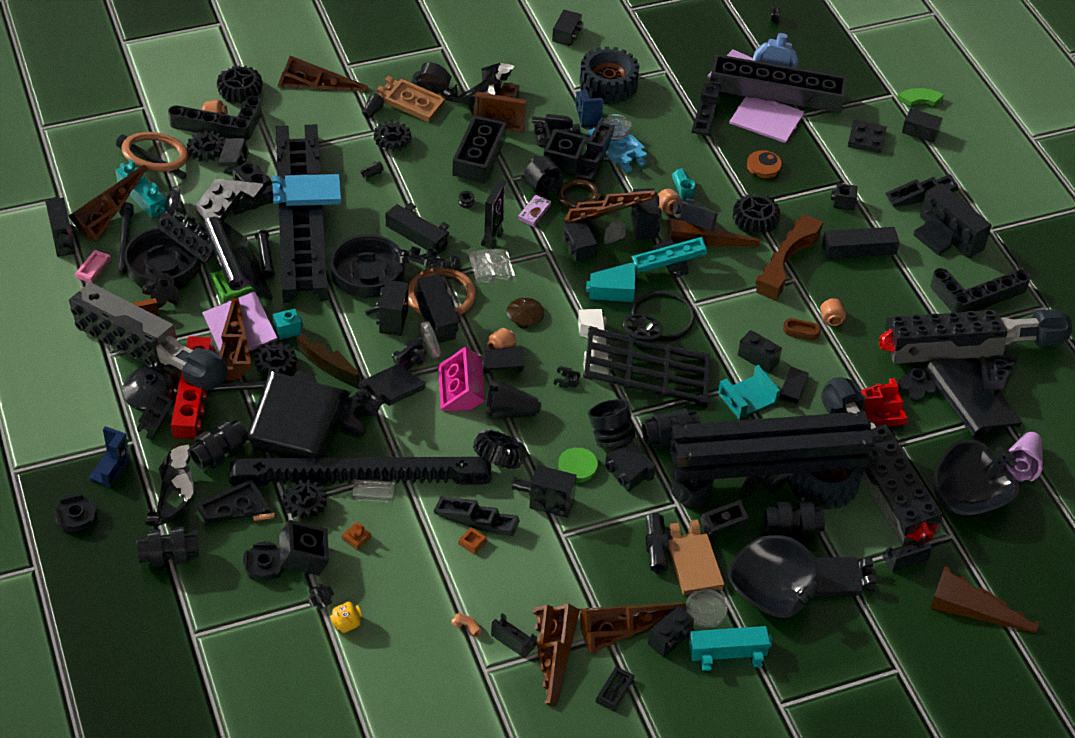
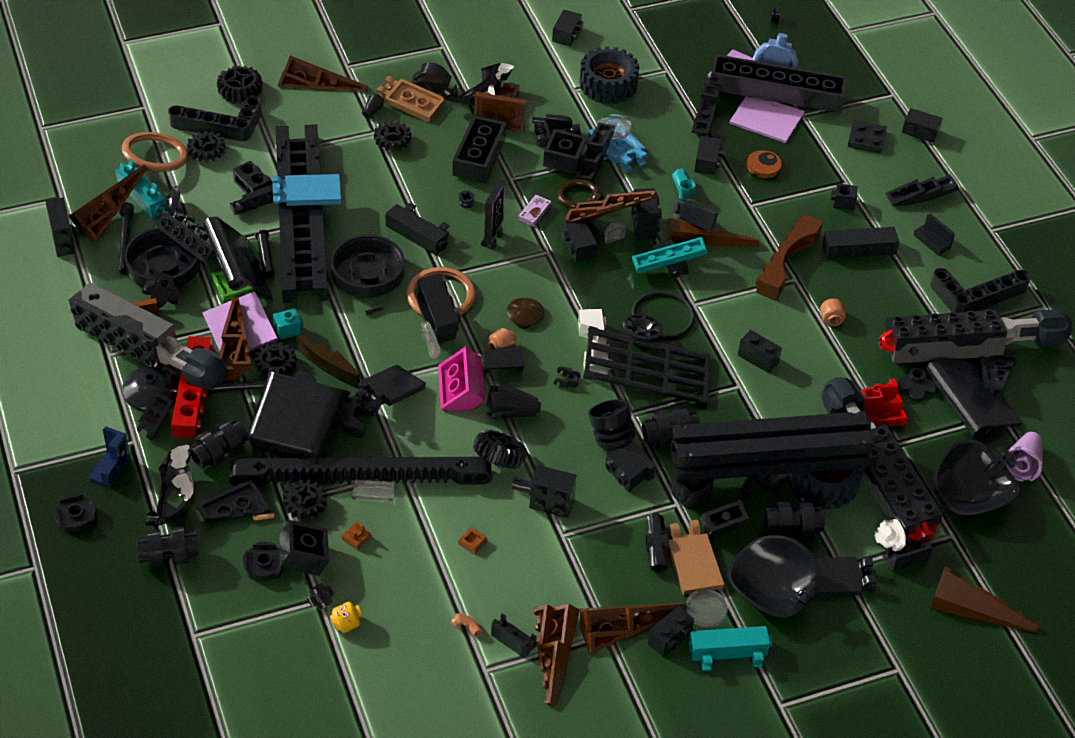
(93, 266): bright pink tile -> none
(148, 156): black piece -> none
(215, 106): nougat head -> none
(224, 195): wing -> none
(233, 154): black hinge -> none
(375, 168): black pin -> none
(393, 307): black brick -> none
(411, 354): black hips -> none
(426, 259): black plant -> none
(479, 517): black slope -> none
(491, 264): clear slope -> none
(543, 175): black brick -> none
(578, 462): bright green tile -> none
(588, 109): dark blue panel -> none
(608, 702): black tile -> none
(613, 284): teal slope -> none
(667, 199): nougat head -> none
(707, 155): none -> black brick
(750, 394): teal panel -> none
(756, 213): black gear -> none
(793, 385): black tile -> none
(801, 329): reddish brown tile -> none
(891, 535): none -> white hat
(920, 96): bright green tile -> none
(969, 227): black brick -> none

